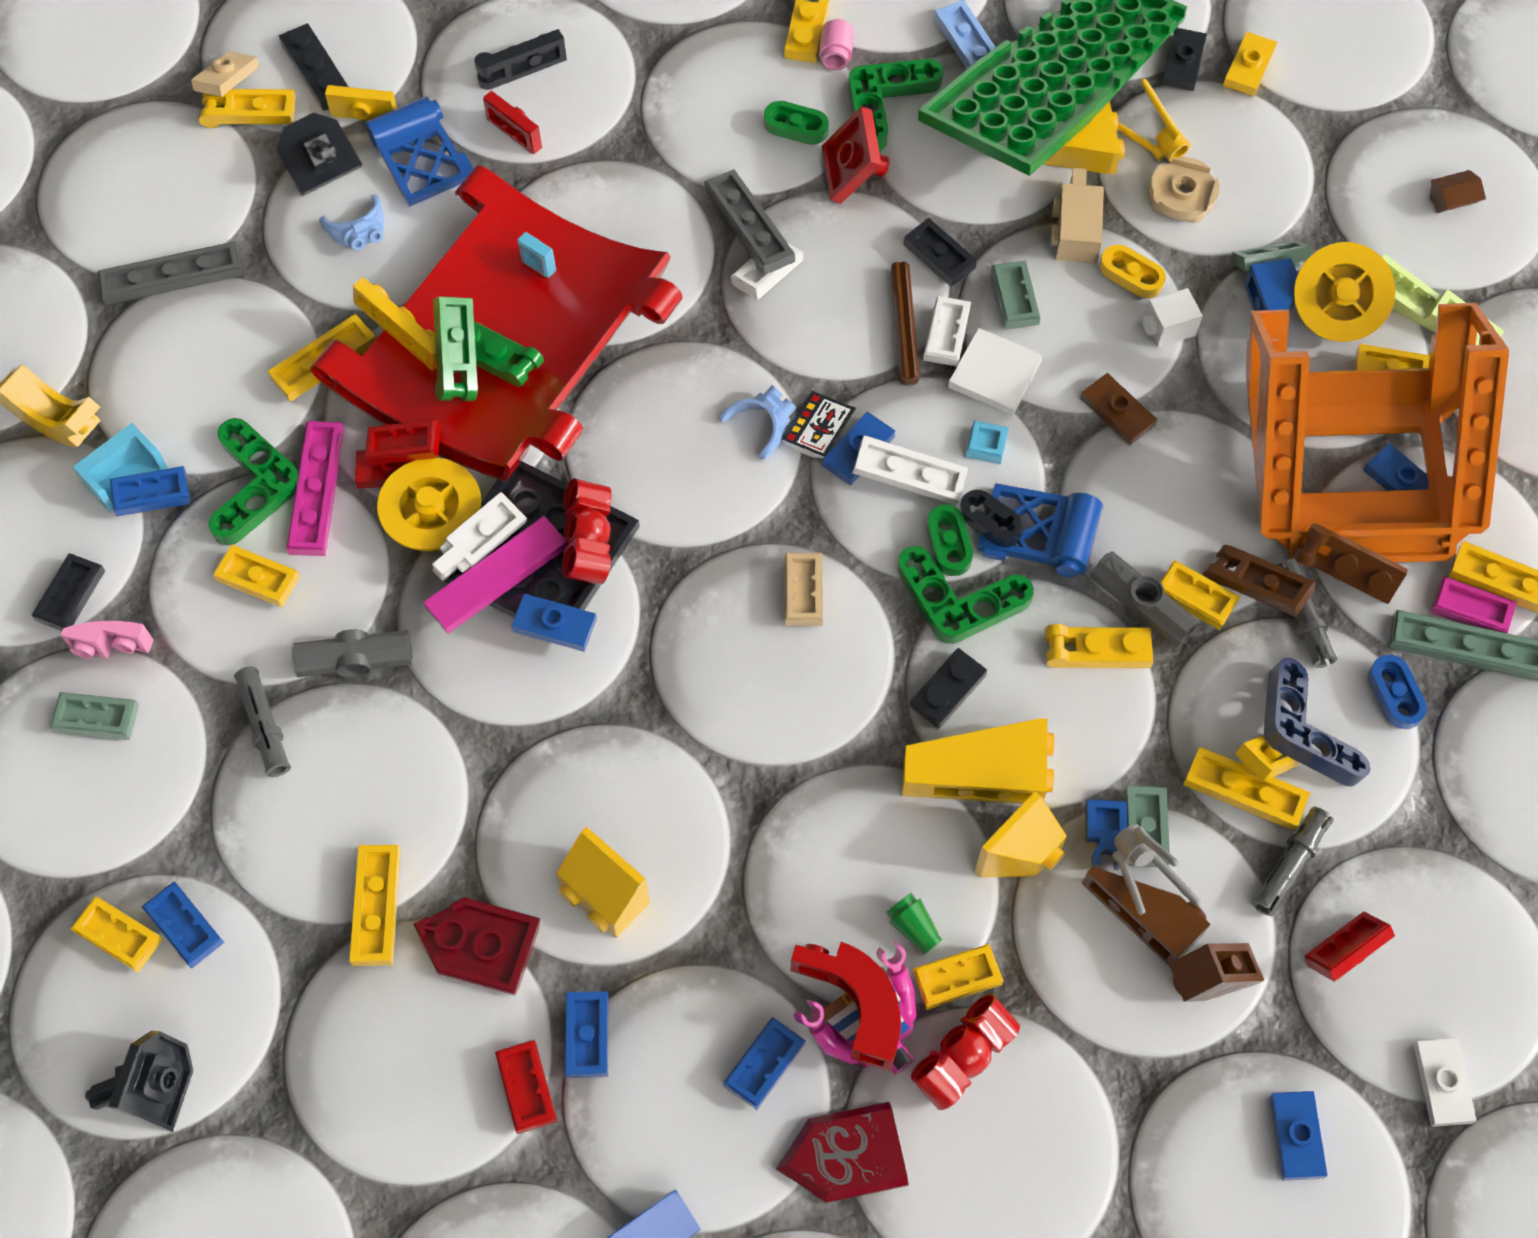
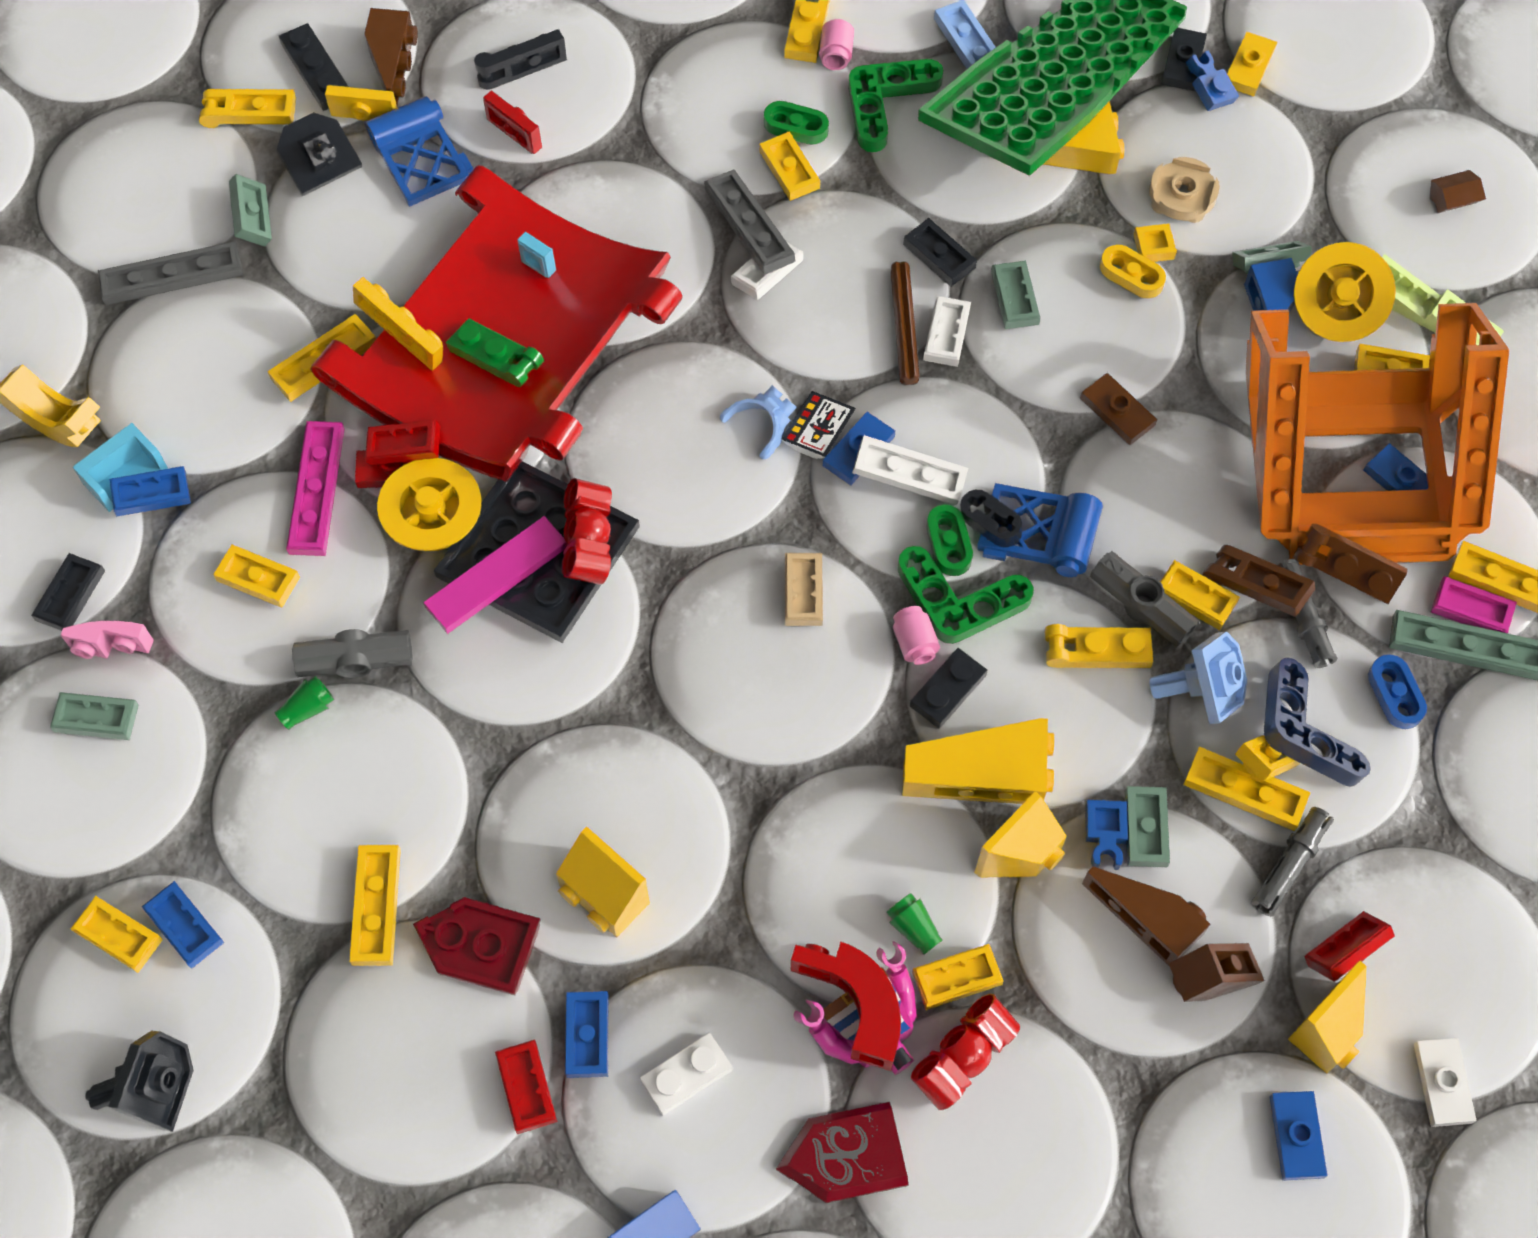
(225, 73): tan plate -> none
(250, 210): none -> sand green plate
(263, 485): green beam -> none
(266, 735): dark grey pin -> none
(305, 702): none -> green cone
(359, 231): light blue helmet -> none
(389, 43): none -> reddish brown slope
(455, 348): plate -> none
(478, 536): white hinge -> none
(554, 622): blue plate -> none
(686, 1074): none -> white plate
(764, 1063): blue plate -> none
(789, 166): none -> yellow plate
(853, 155): red tile -> none
(915, 635): none -> bright pink brick
(987, 442): medium azure tile -> none
(995, 371): white tile -> none
(1079, 220): tan hinge -> none
(1139, 849): light grey plant -> none
(1155, 242): none -> yellow plate
(1170, 140): yellow plant -> none
(1172, 317): white brick -> none
(1211, 85): none -> plate
(1215, 675): none -> light blue piece
(1335, 1023): none -> yellow slope

